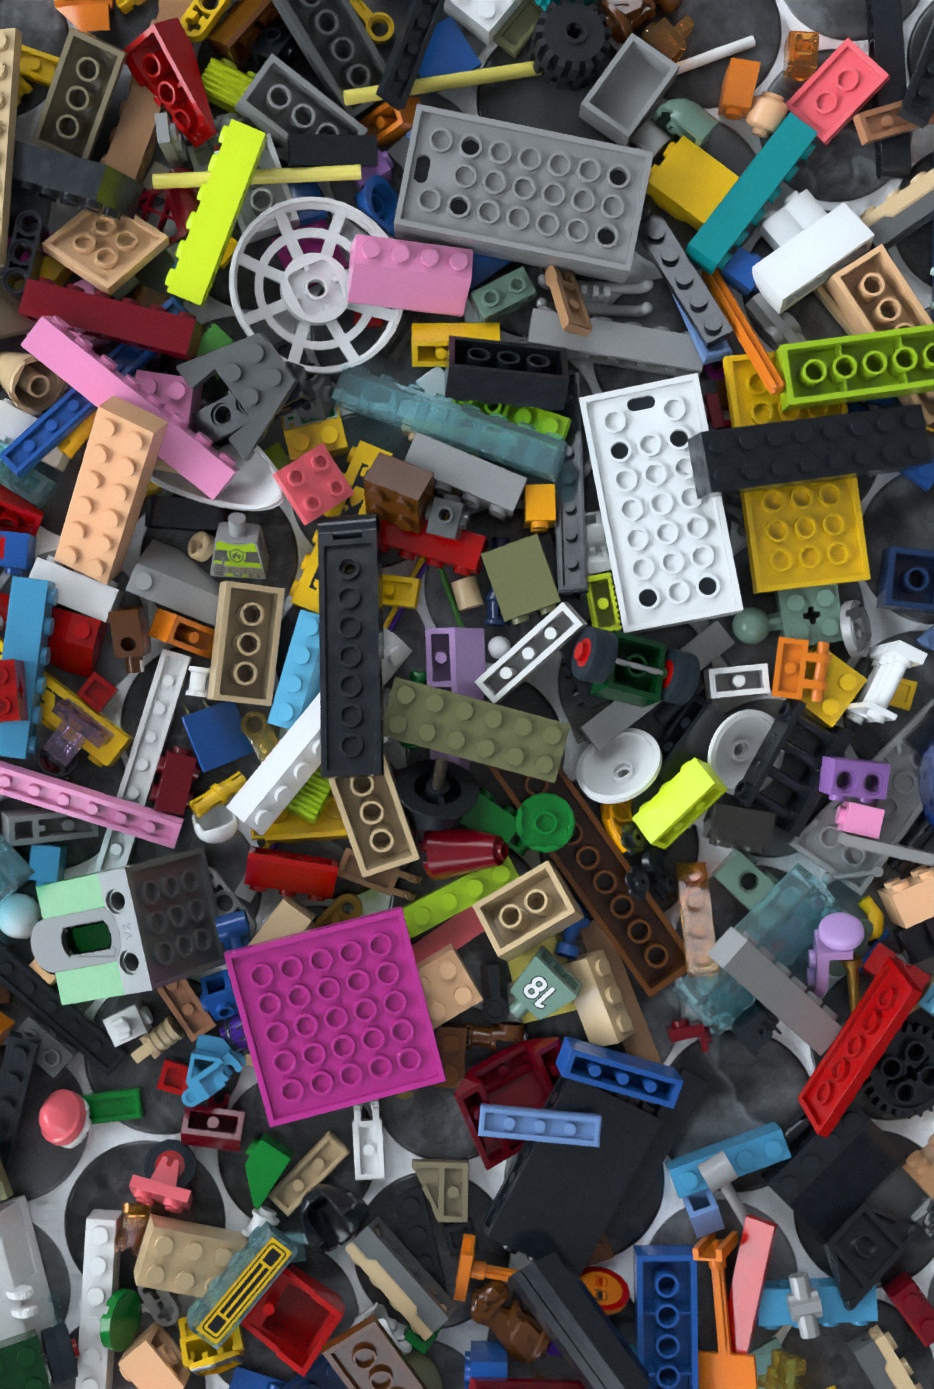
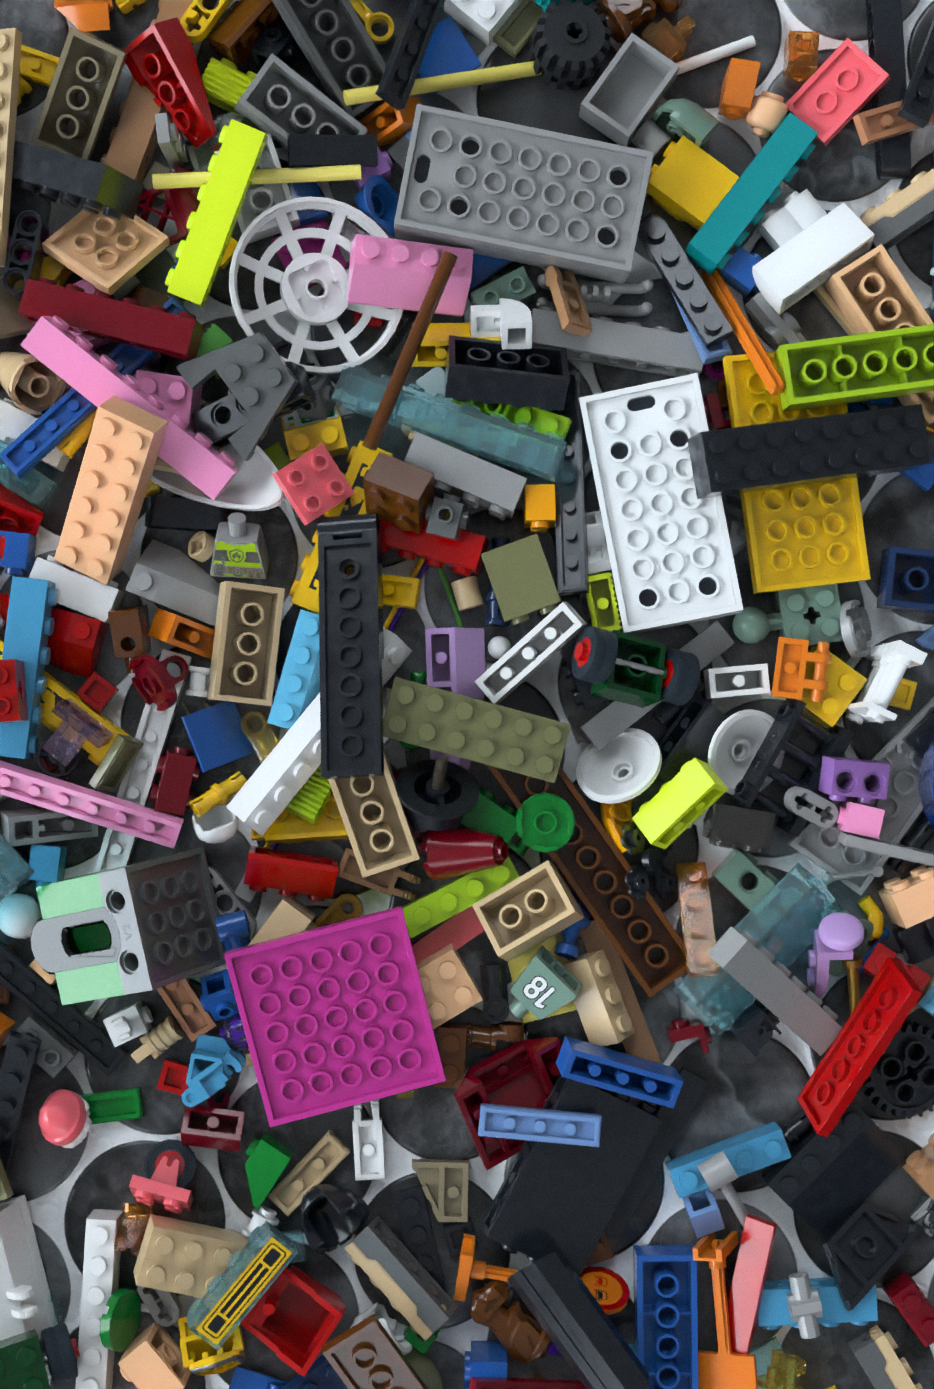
(116, 763): none -> olive tile
(155, 682): none -> dark red tile
(410, 351): none -> reddish brown piece
(507, 320): none -> white brick
(813, 801): none -> light grey beam

